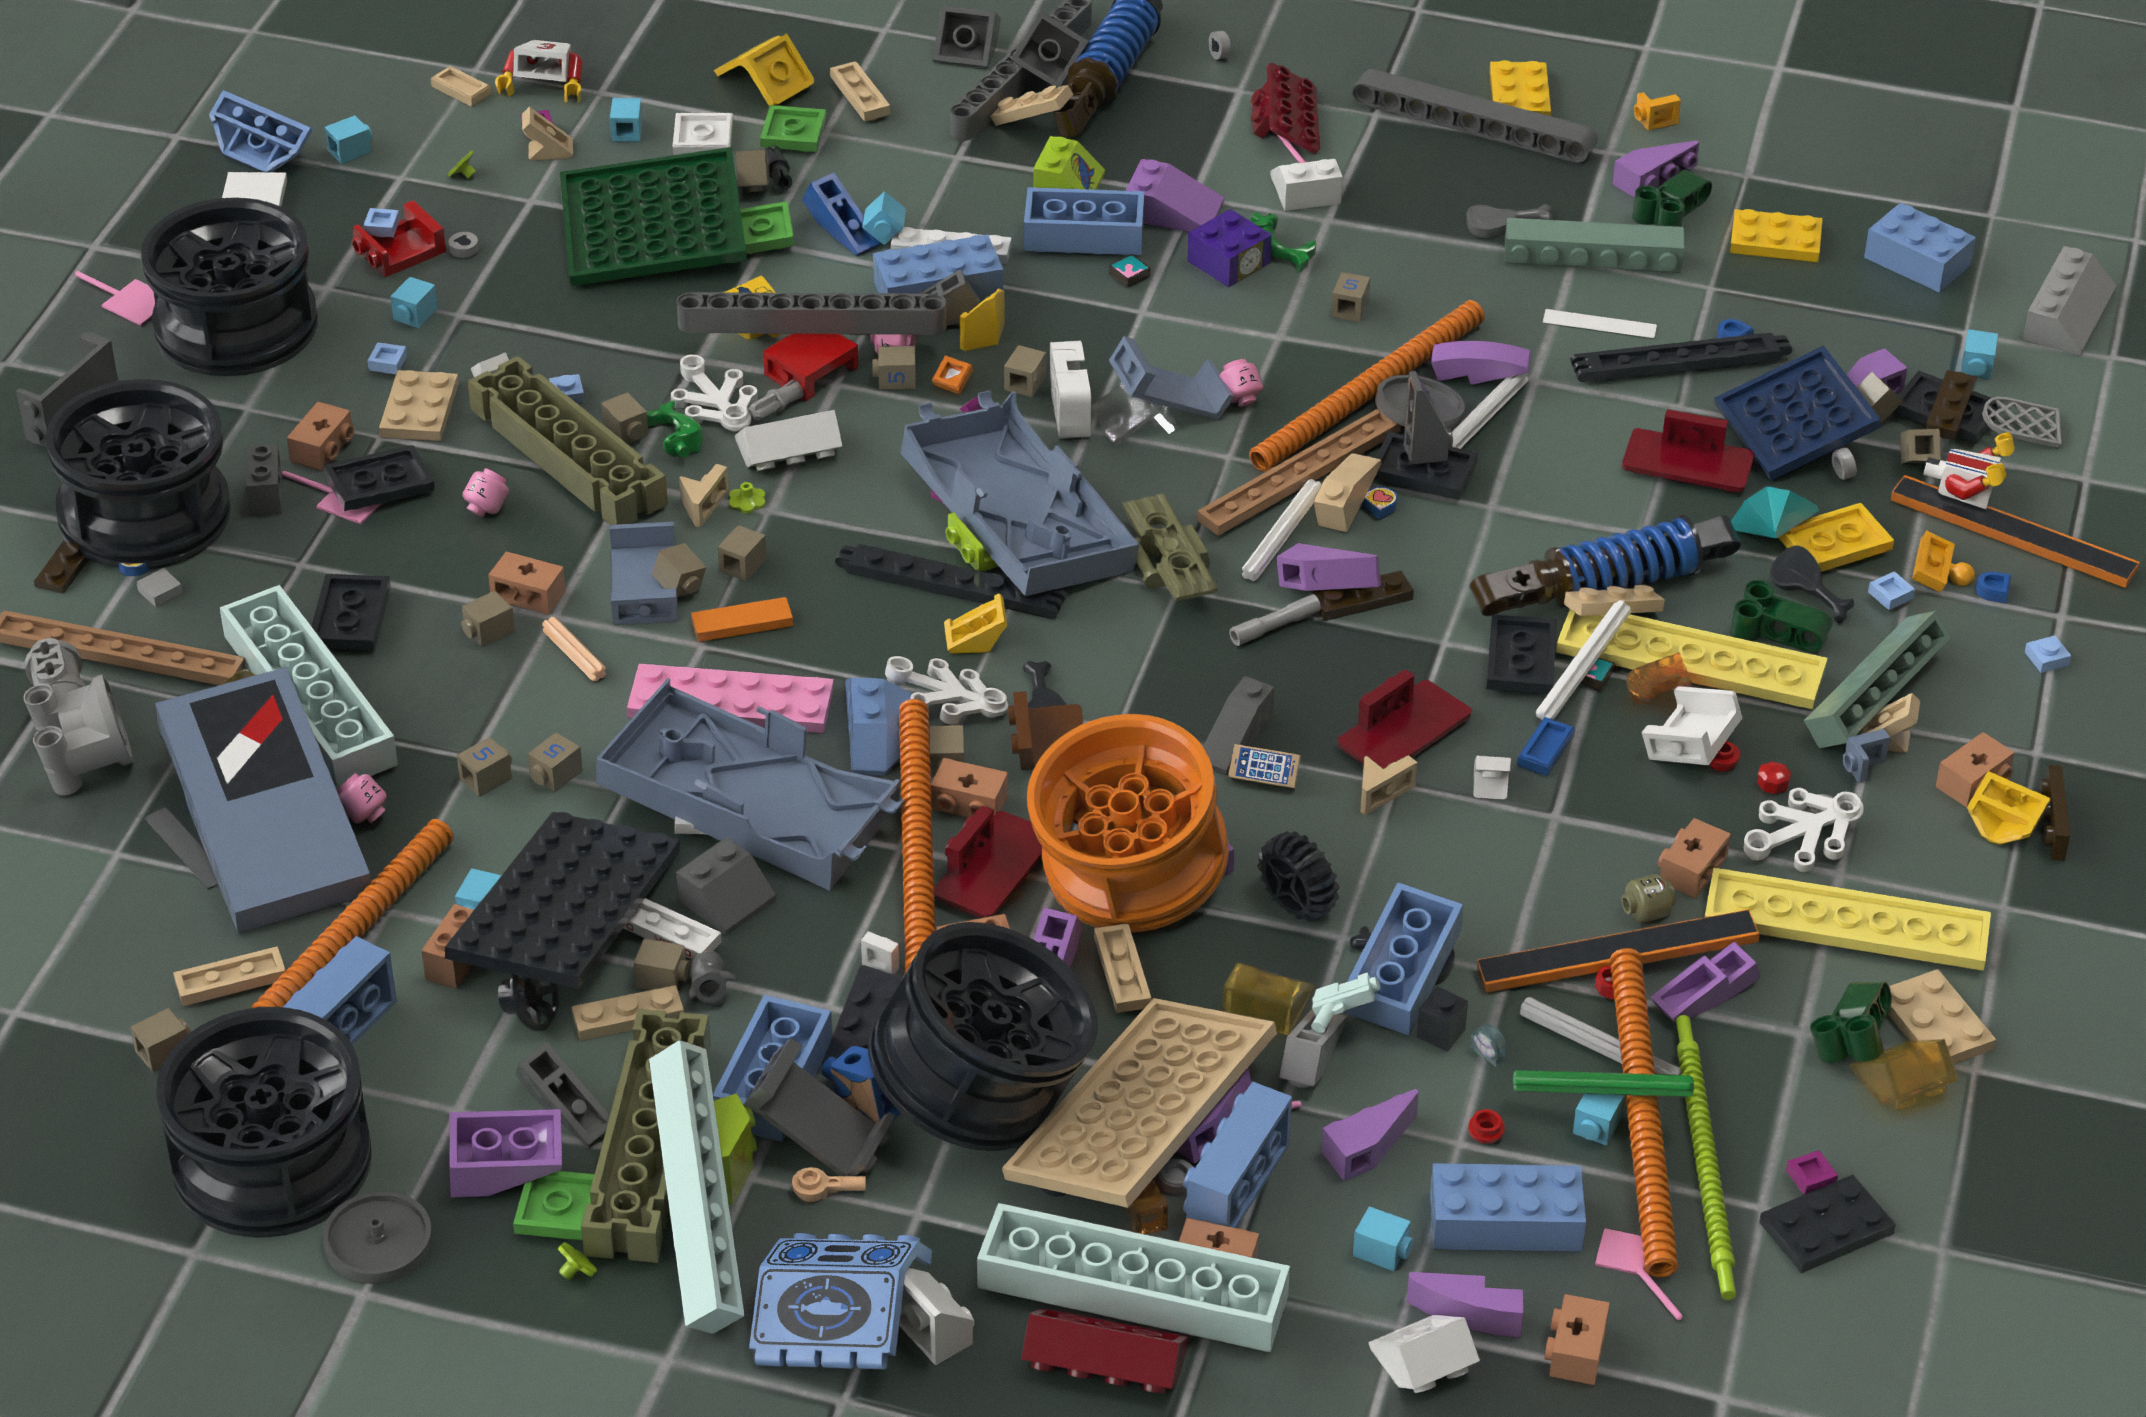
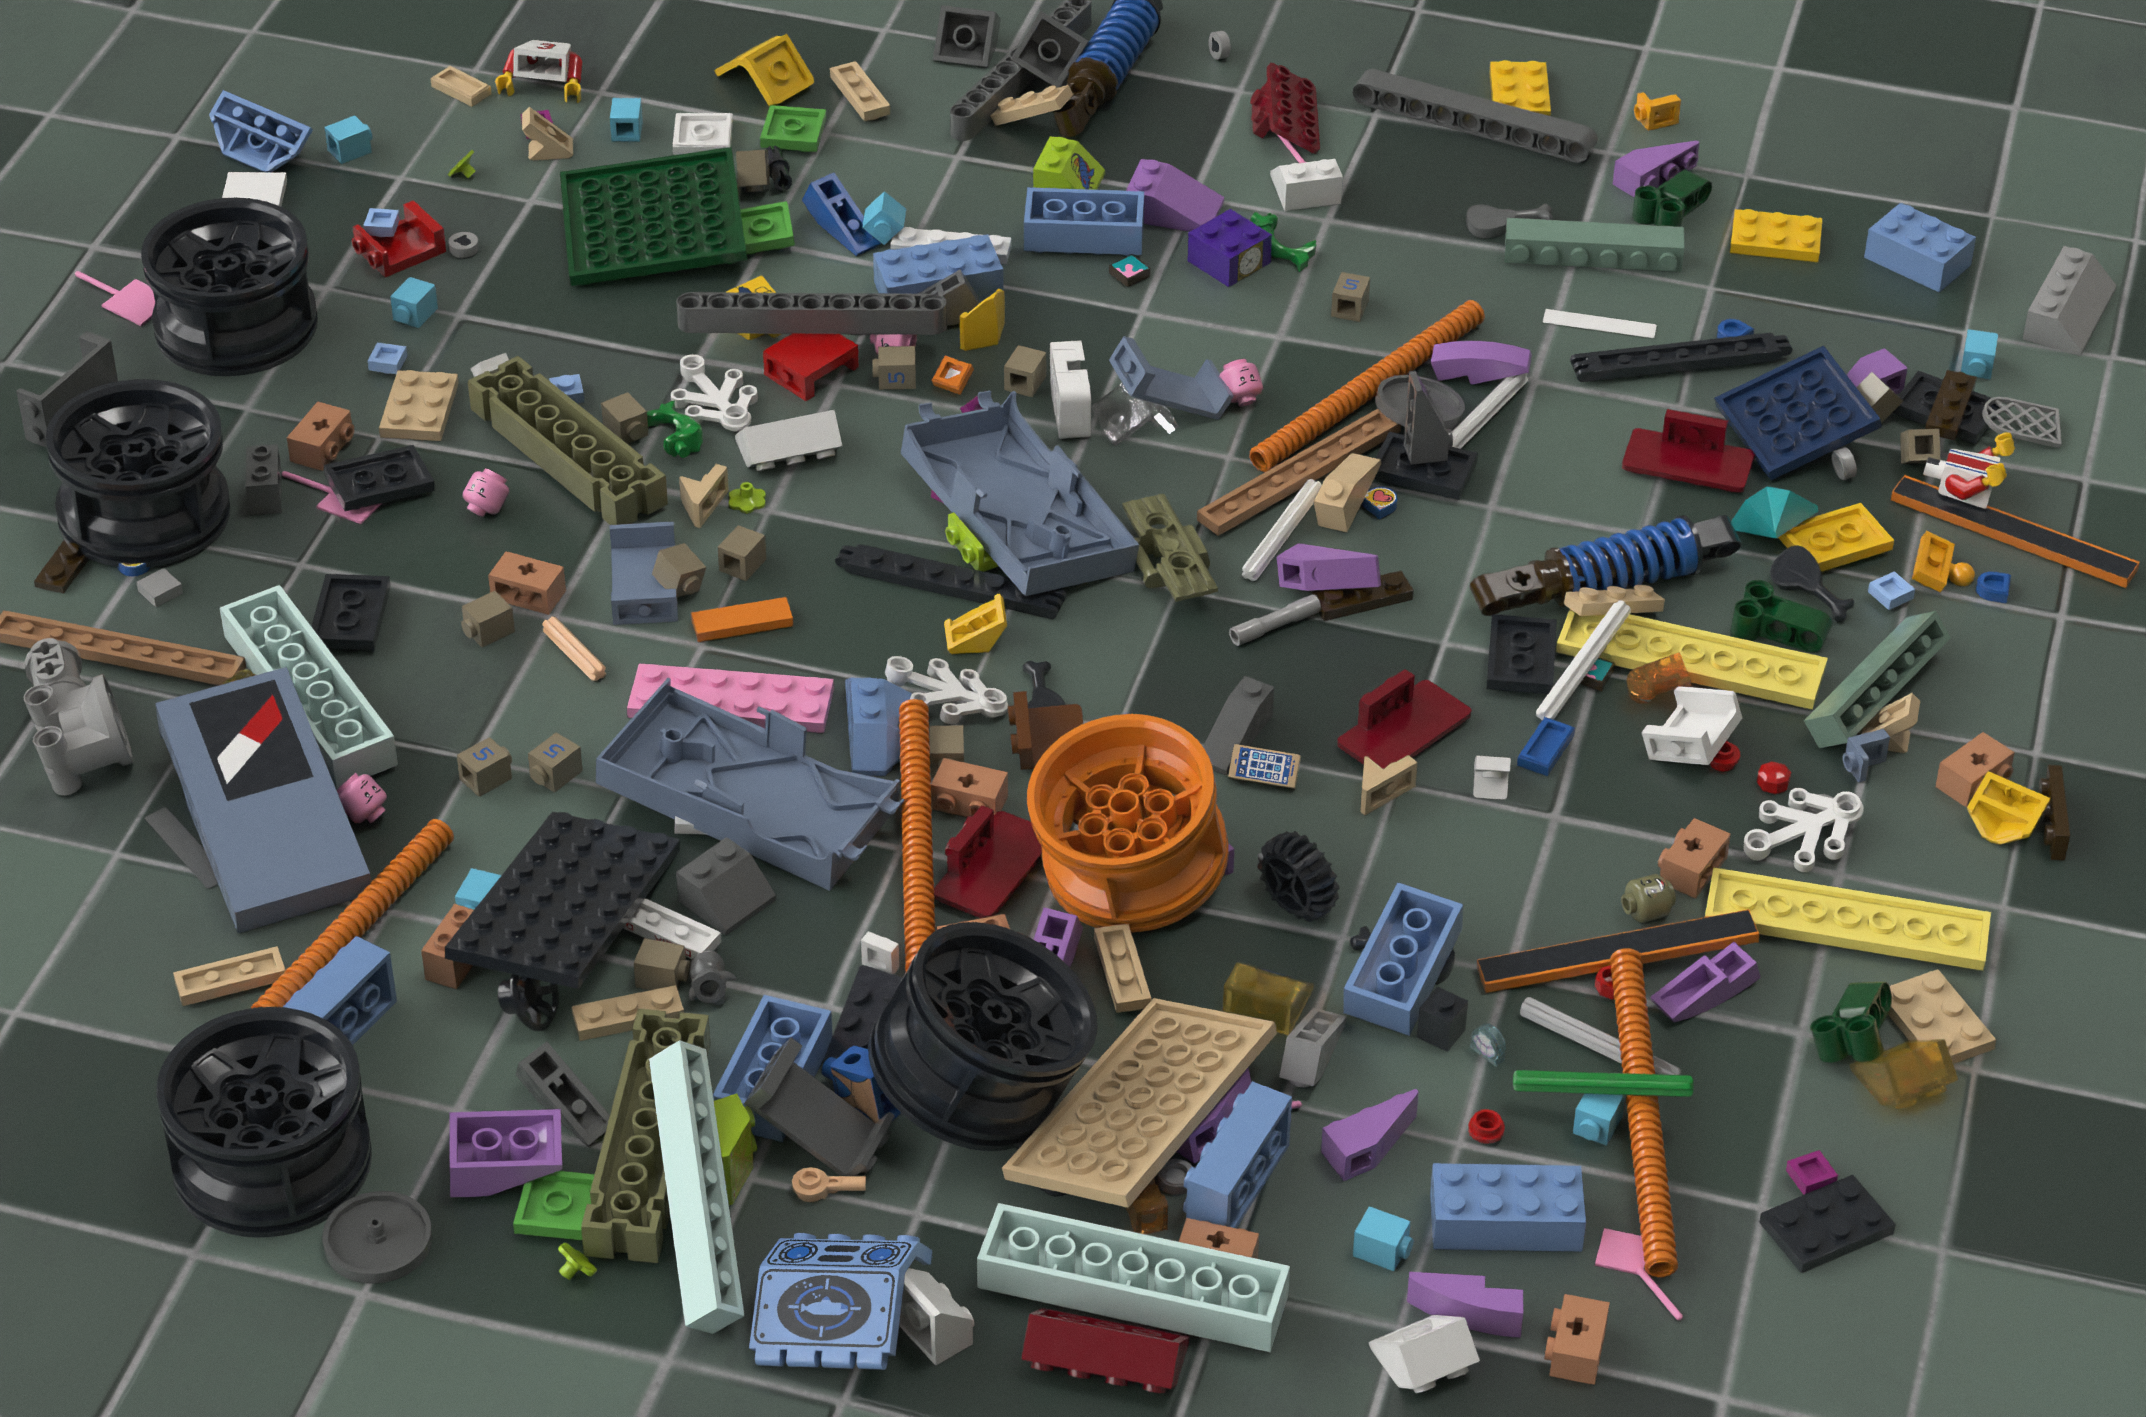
(157, 1037): dark tan brick -> none
(776, 400): light grey axle -> none
(1338, 998): light aqua piece -> none
(1706, 1161): lime hose -> none
(2047, 654): light blue plate -> none

